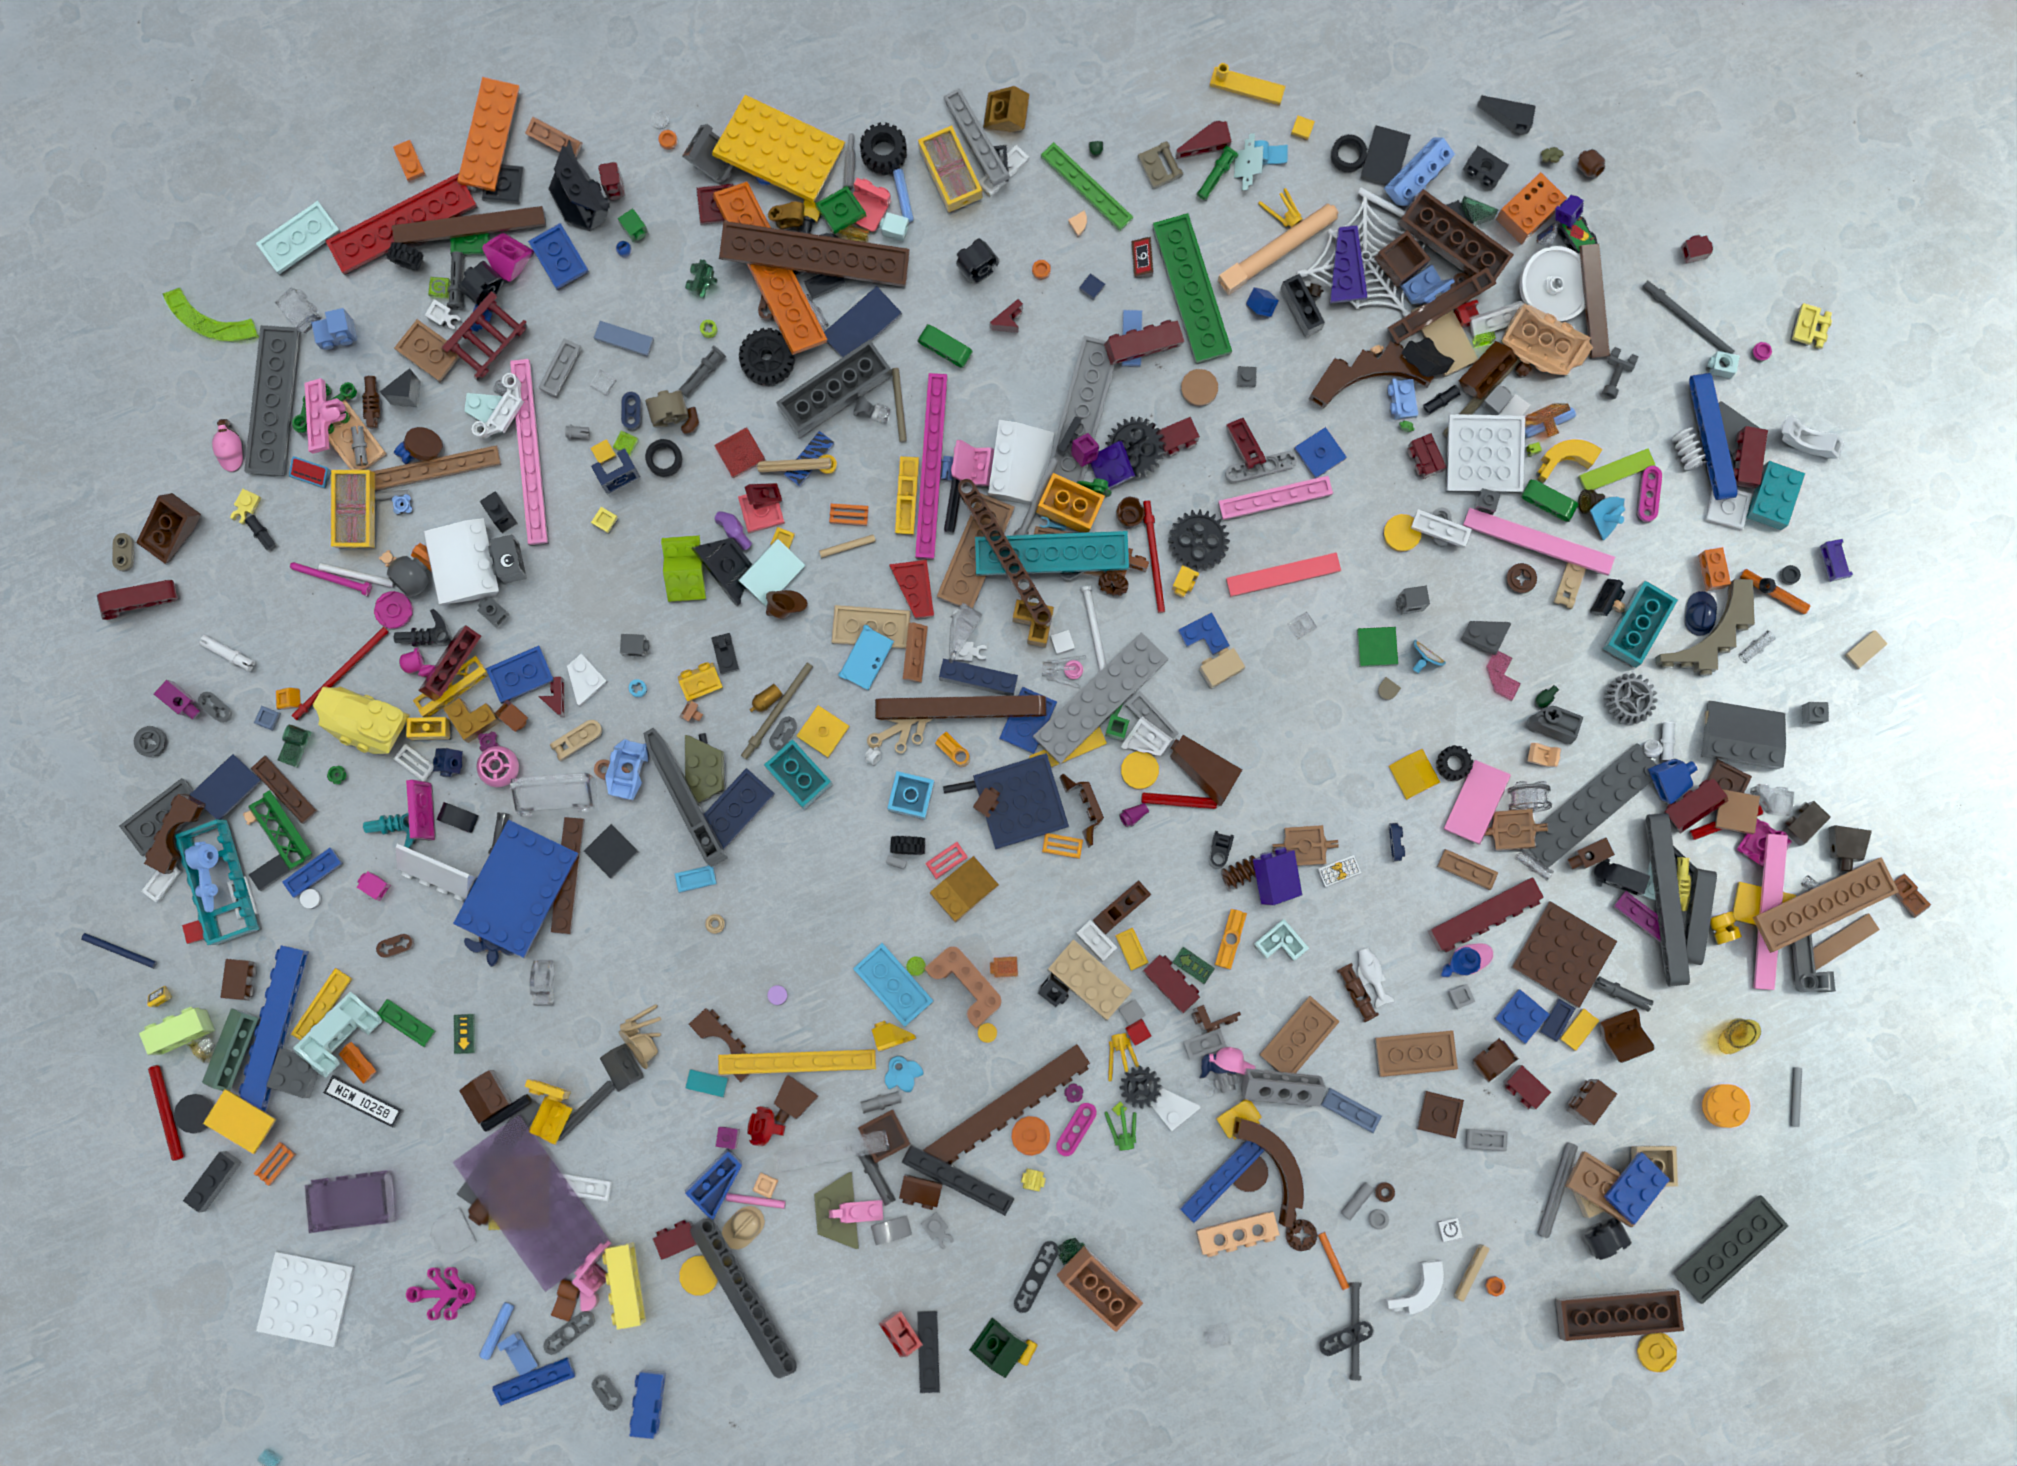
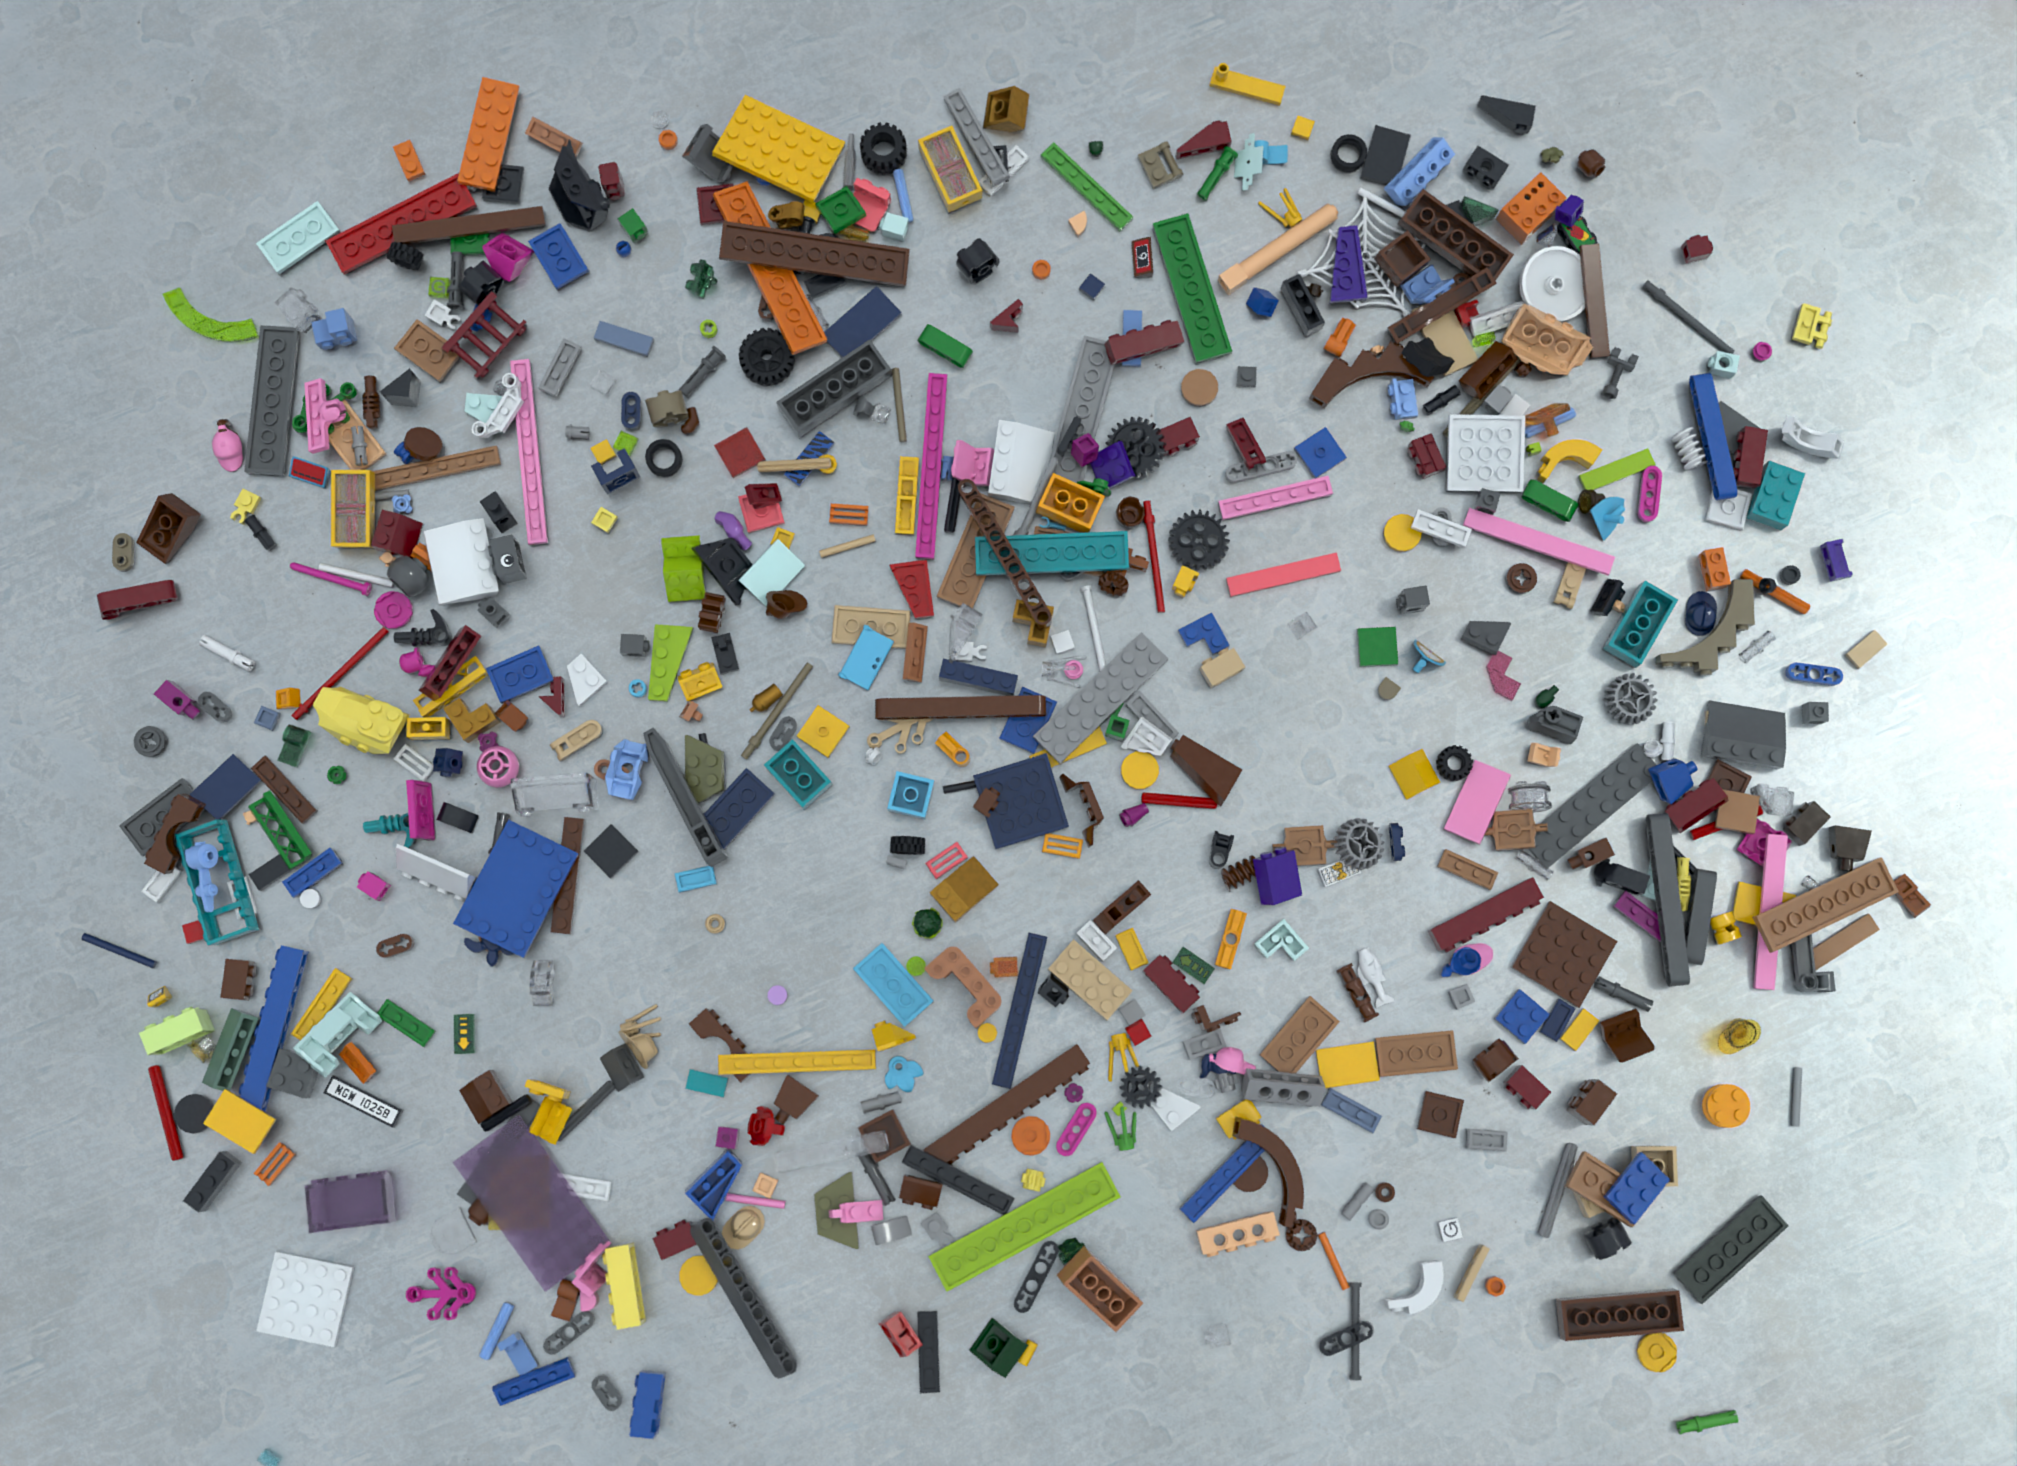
(396, 534): none -> dark red slope
(667, 654): none -> lime wing
(711, 612): none -> reddish brown gear
(927, 923): none -> dark green piece
(1019, 1010): none -> dark blue tile
(1024, 1226): none -> lime plate
(1338, 340): none -> orange piece
(1348, 1064): none -> yellow tile
(1364, 840): none -> light grey gear
(1699, 1423): none -> bright green pin
(1800, 677): none -> blue beam

